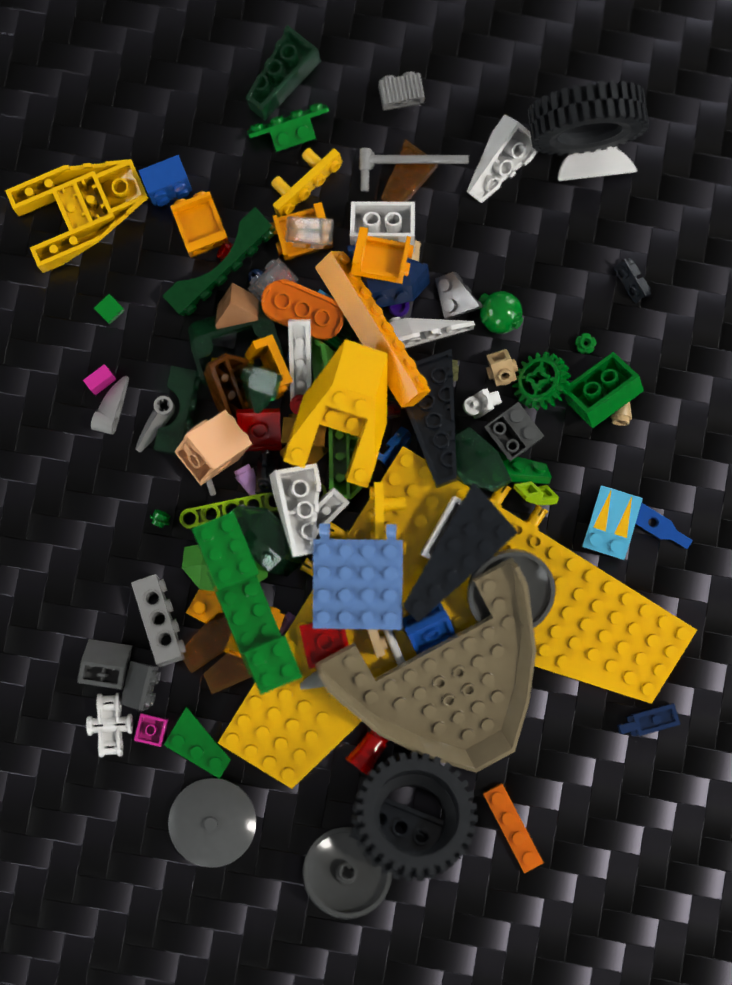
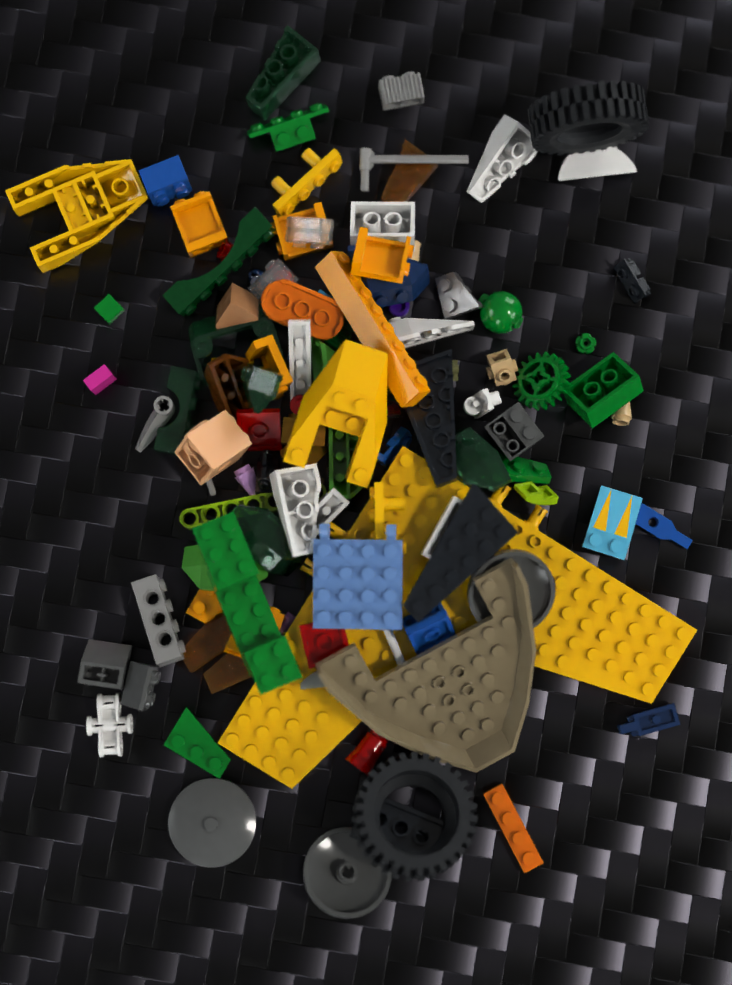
(109, 411): light grey piece -> none
(151, 729): dark pink piece -> none
(160, 518): green plate -> none
(379, 643): tan plate -> none

